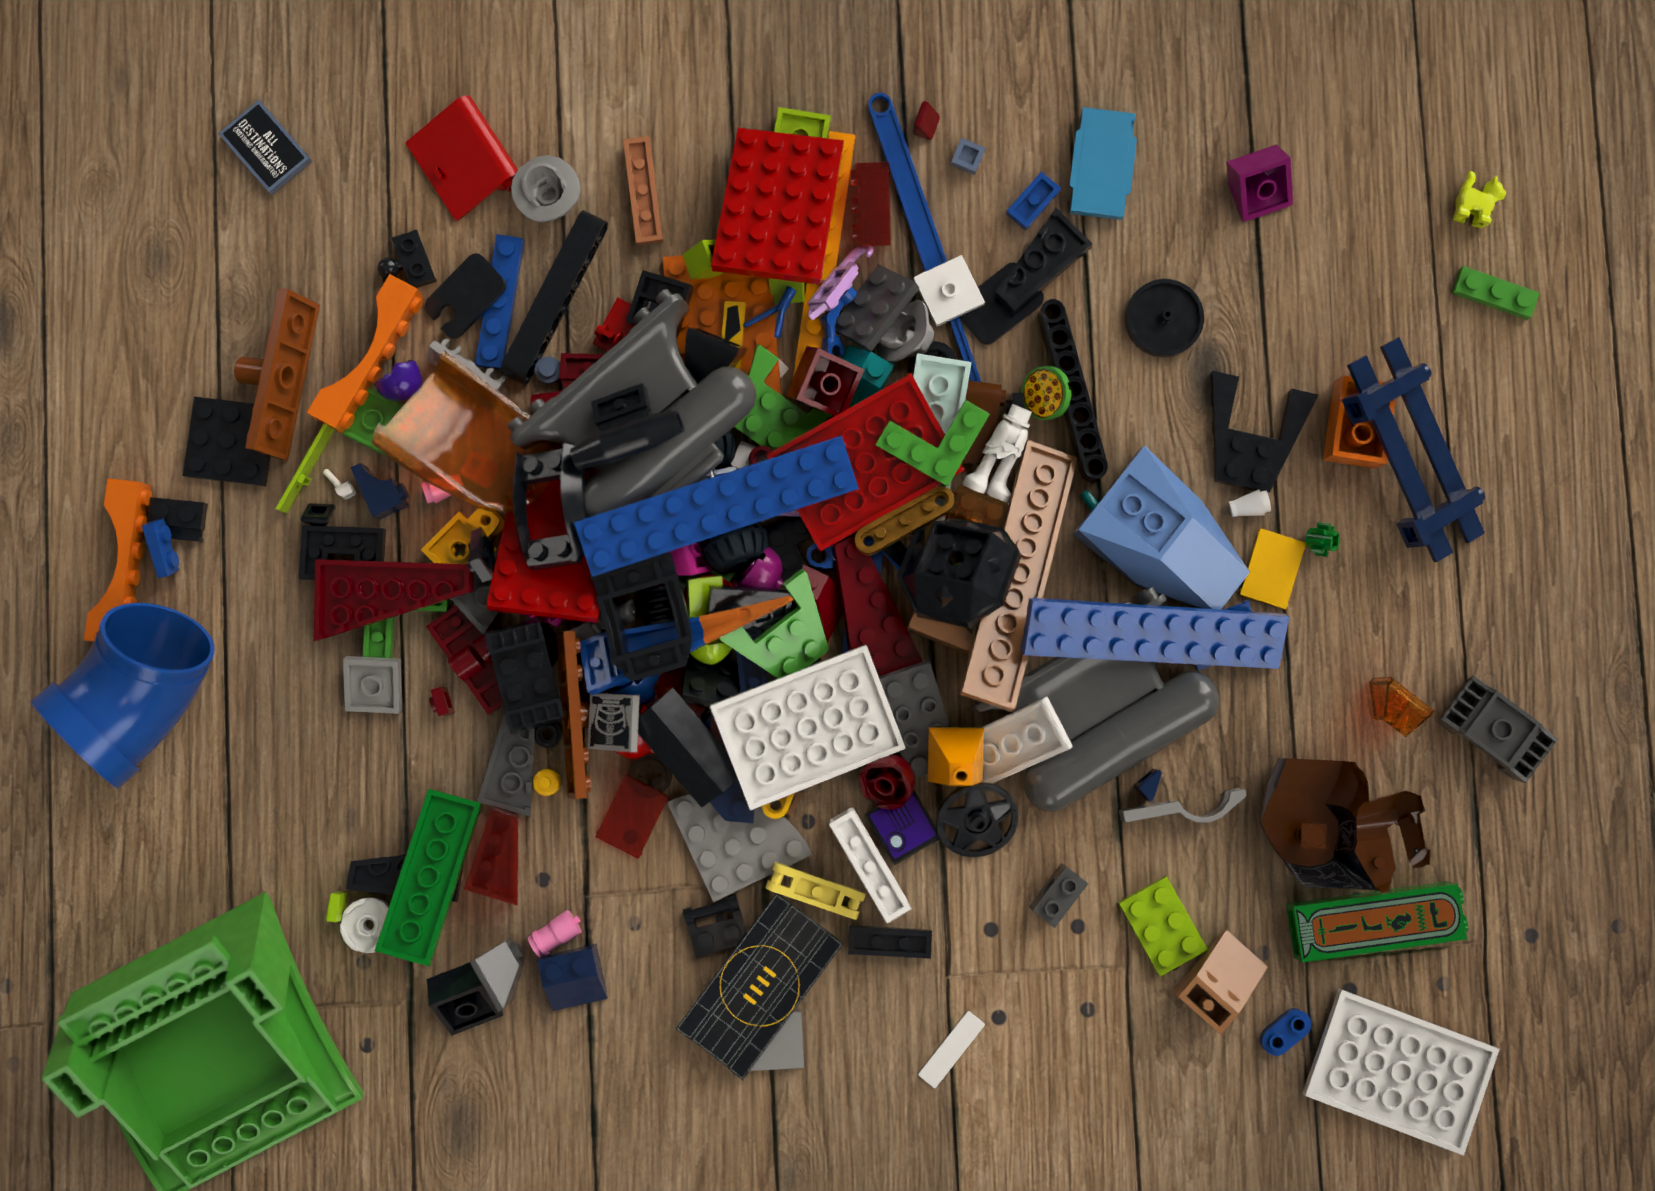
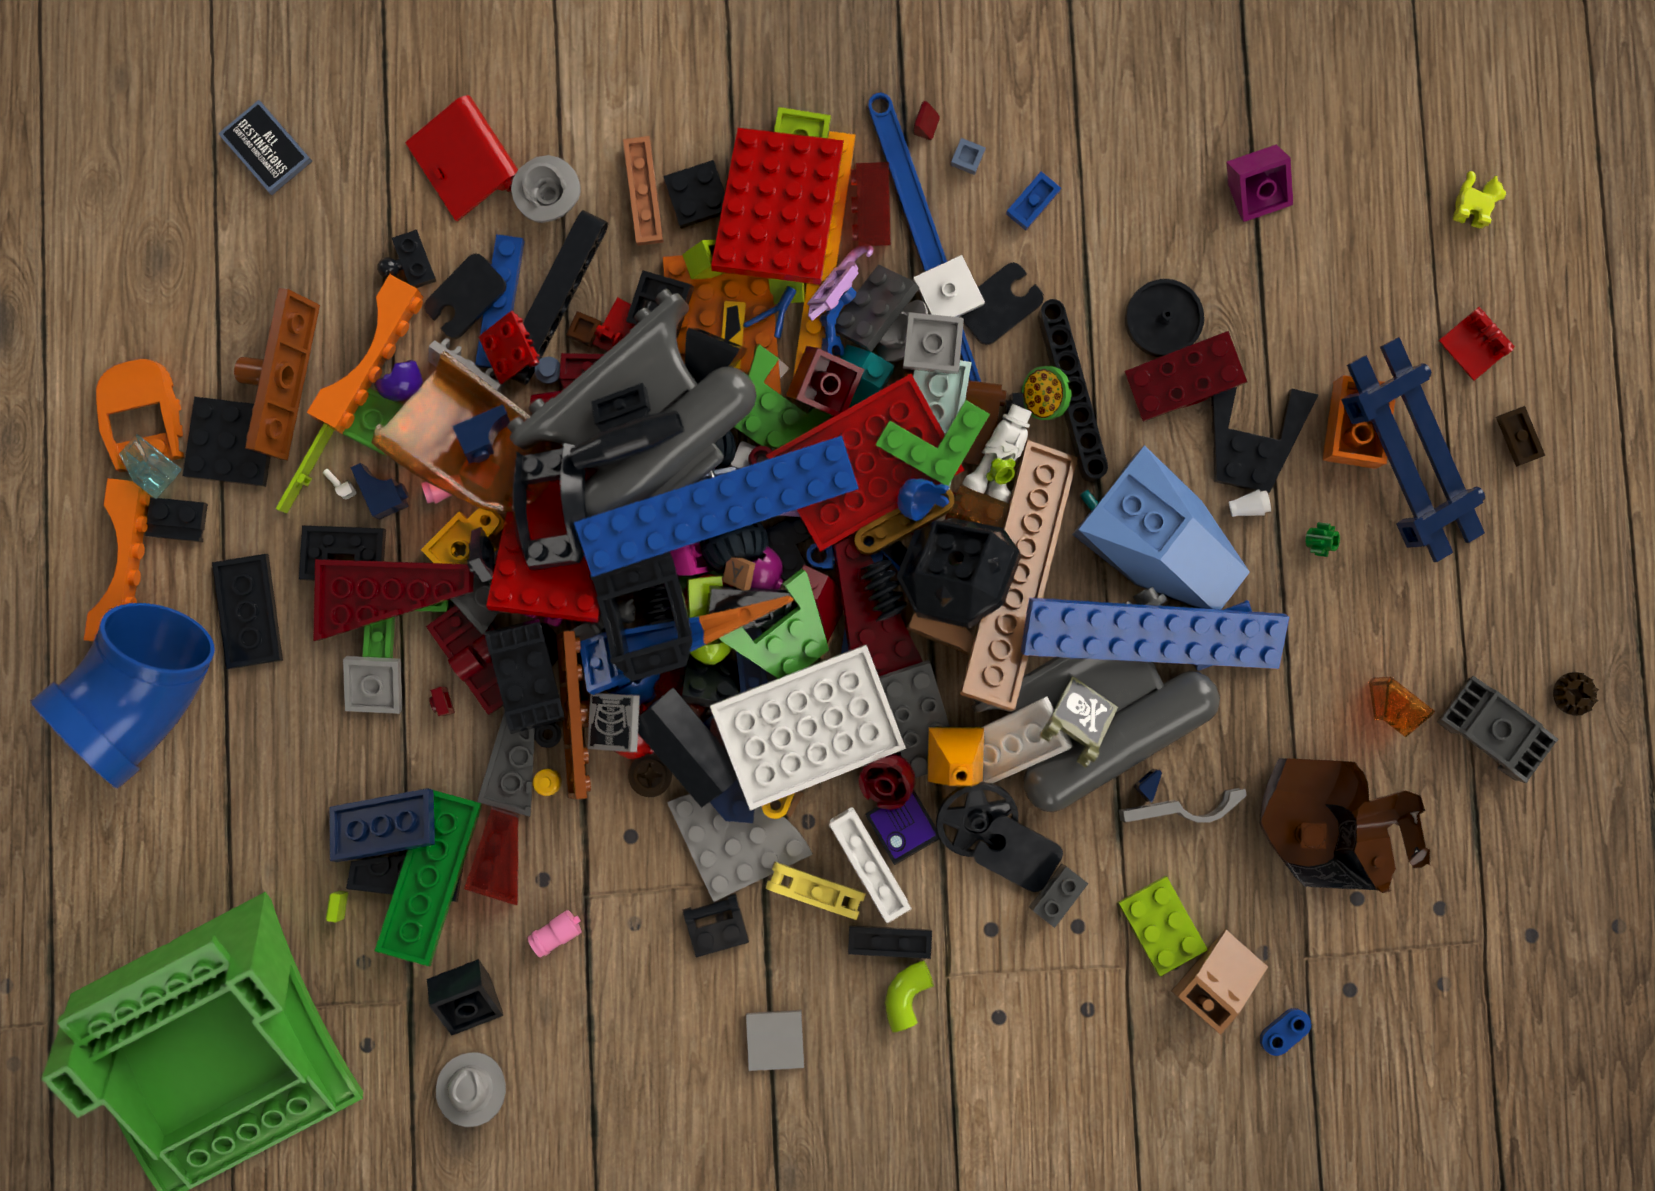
(136, 386): none -> orange slope
(148, 466): none -> clear light blue slope
(160, 547): blue plate -> none
(247, 611): none -> black tile
(317, 514): black slope -> none
(354, 920): white plate -> none
(382, 825): none -> dark blue plate
(470, 1089): none -> light grey hat
(479, 432): none -> dark blue arch
(500, 972): slope -> none
(508, 348): none -> red hinge
(572, 977): dark blue slope -> none
(583, 328): none -> reddish brown tile
(632, 816): clear red piece -> none
(695, 193): none -> black plate
(739, 573): none -> medium nougat tile
(759, 986): black hinge -> none
(883, 589): none -> black piece
(901, 994): none -> lime cylinder
(919, 496): none -> blue piece
(933, 343): none -> light grey tile
(951, 1049): white sticker -> none
(1001, 471): none -> lime plate
(1025, 857): none -> black piece
(1049, 255): black wing -> none
(1083, 717): none -> flag
(1102, 163): dark azure piece -> none
(1186, 376): none -> dark red plate
(1272, 568): yellow piece -> none
(1377, 921): brick -> none
(1400, 1071): white plate -> none
(1476, 343): none -> red hinge
(1495, 293): bright green plate -> none
(1520, 436): none -> dark brown plate
(1565, 700): none -> dark brown gear

